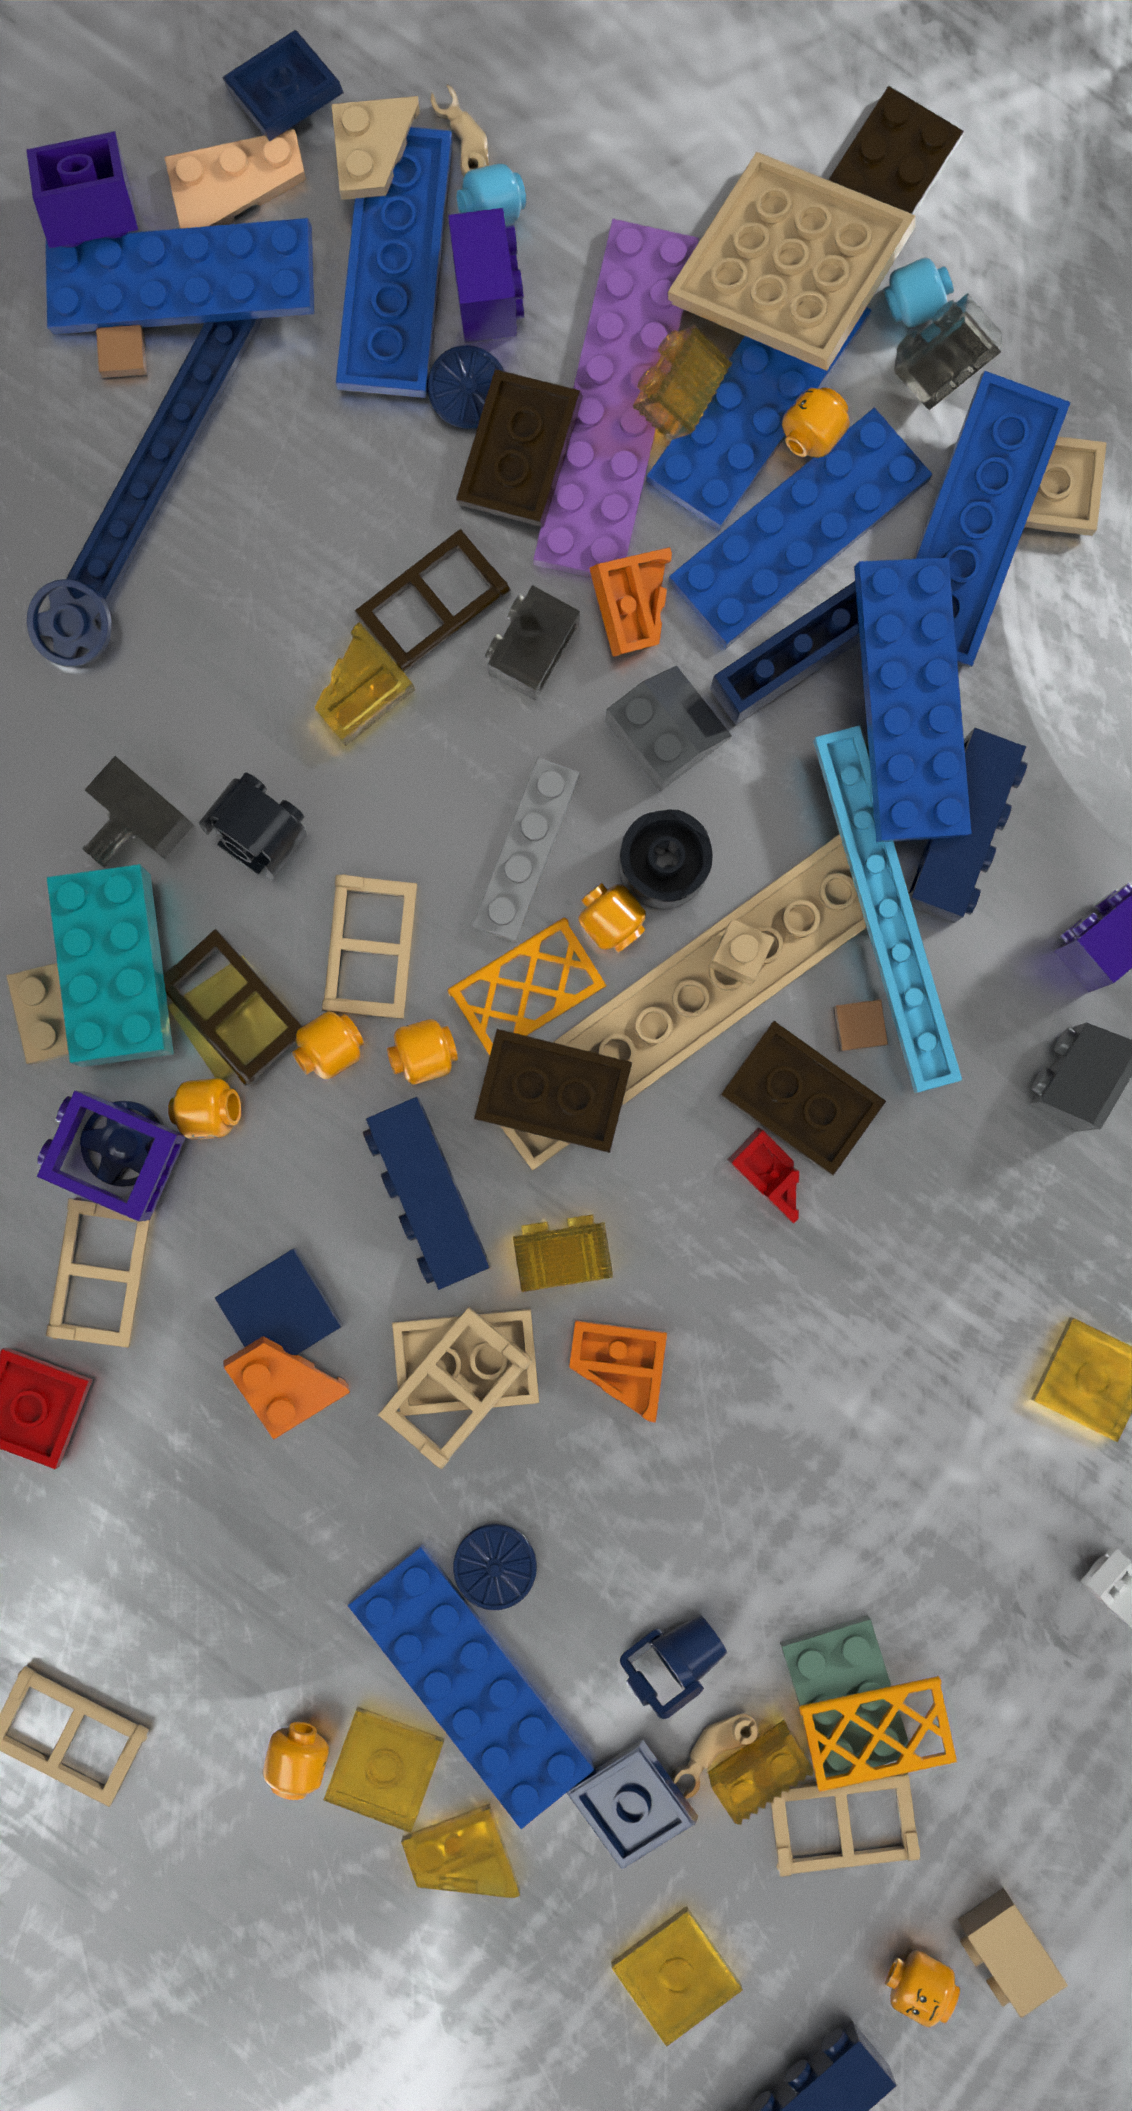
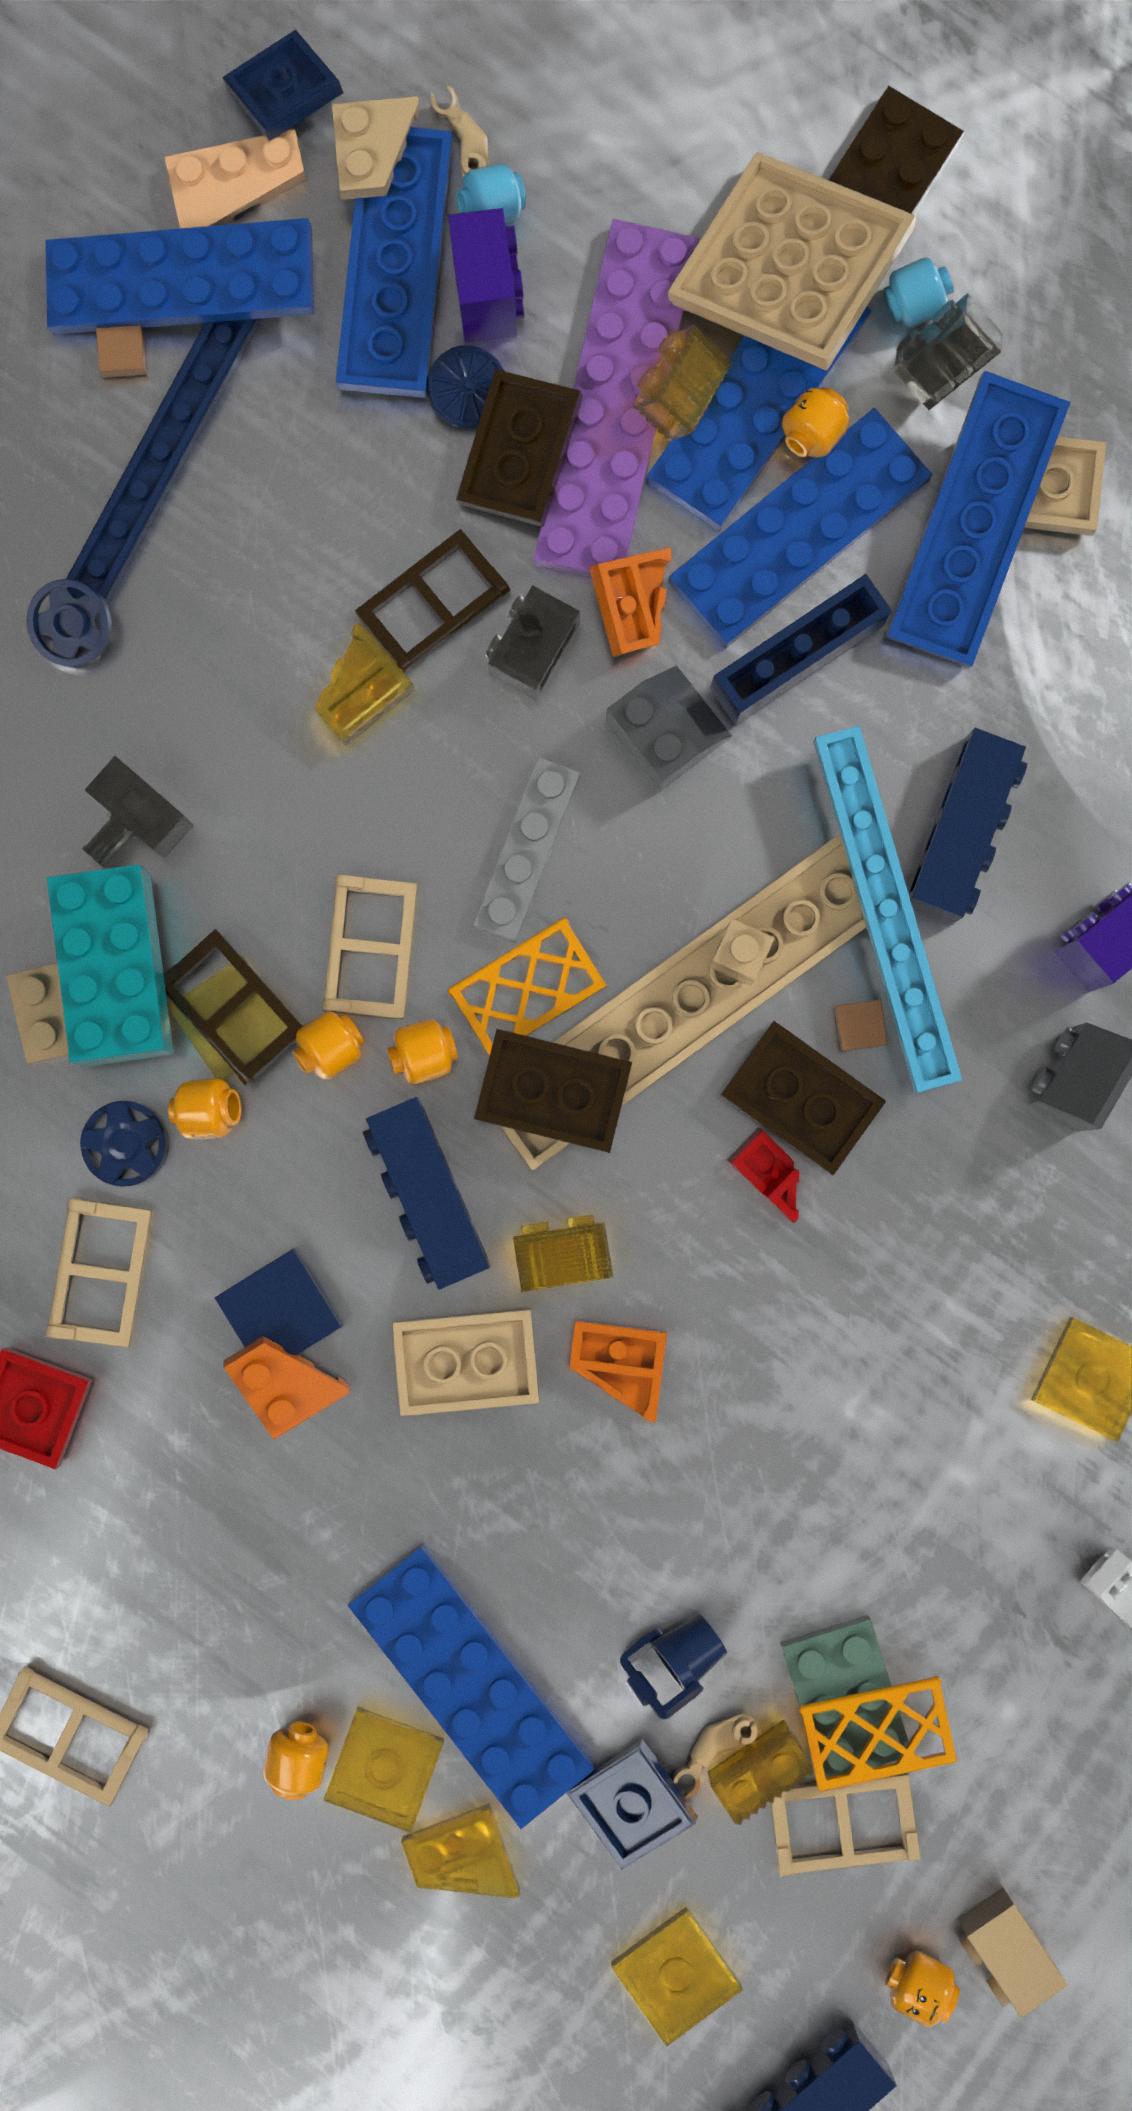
(81, 190): dark purple brick -> none
(154, 1170): dark purple window -> none
(255, 826): black brick -> none
(411, 1433): tan window -> none
(495, 1567): dark blue wheel -> none
(612, 917): light orange head -> none
(661, 833): black brick -> none
(912, 699): blue plate -> none

